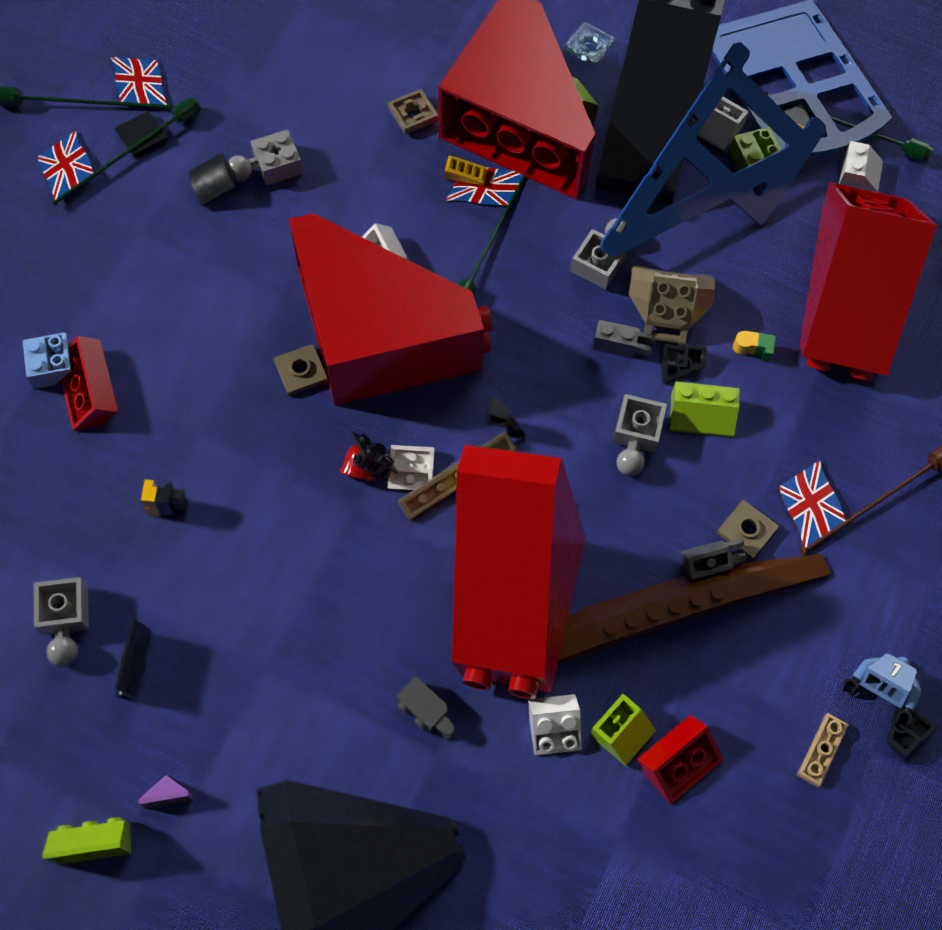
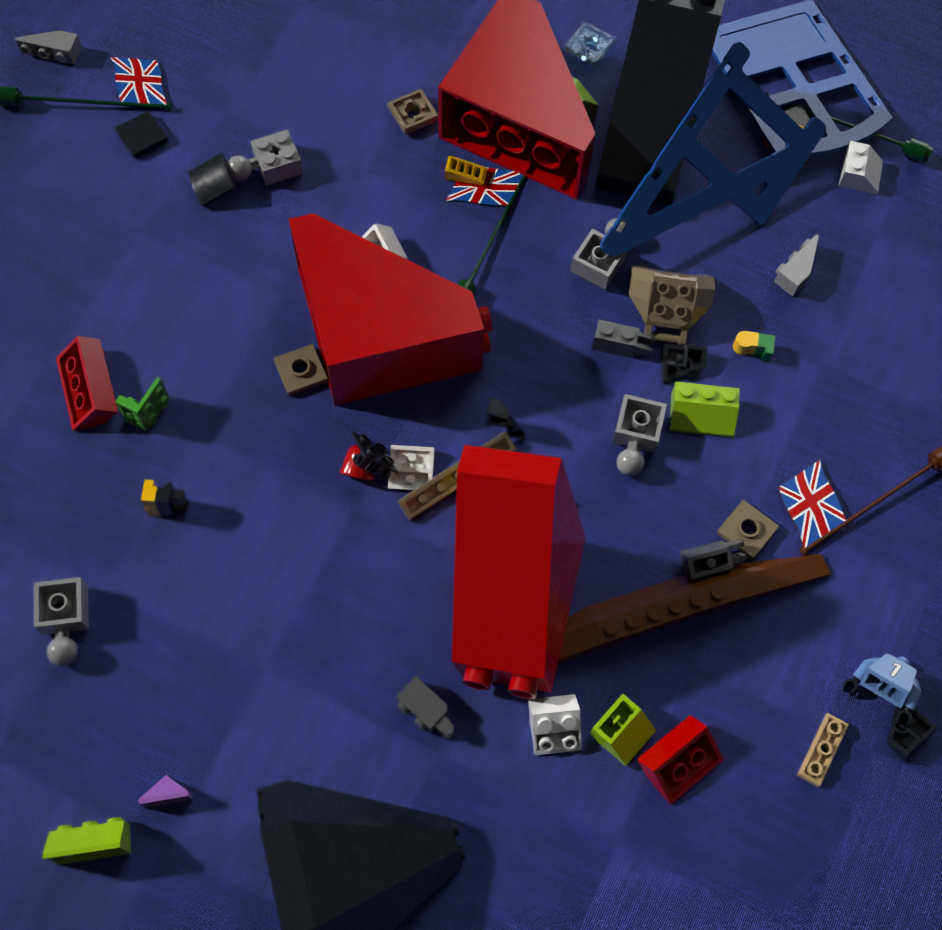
(46, 359): light blue slope -> none
(51, 45): none -> light grey slope
(69, 167): flag -> none
(133, 661): black panel -> none
(144, 413): none -> bright green bracket
(723, 124): white slope -> none
(753, 147): lime slope -> none
(797, 270): none -> light grey slope
(863, 279): red slope -> none

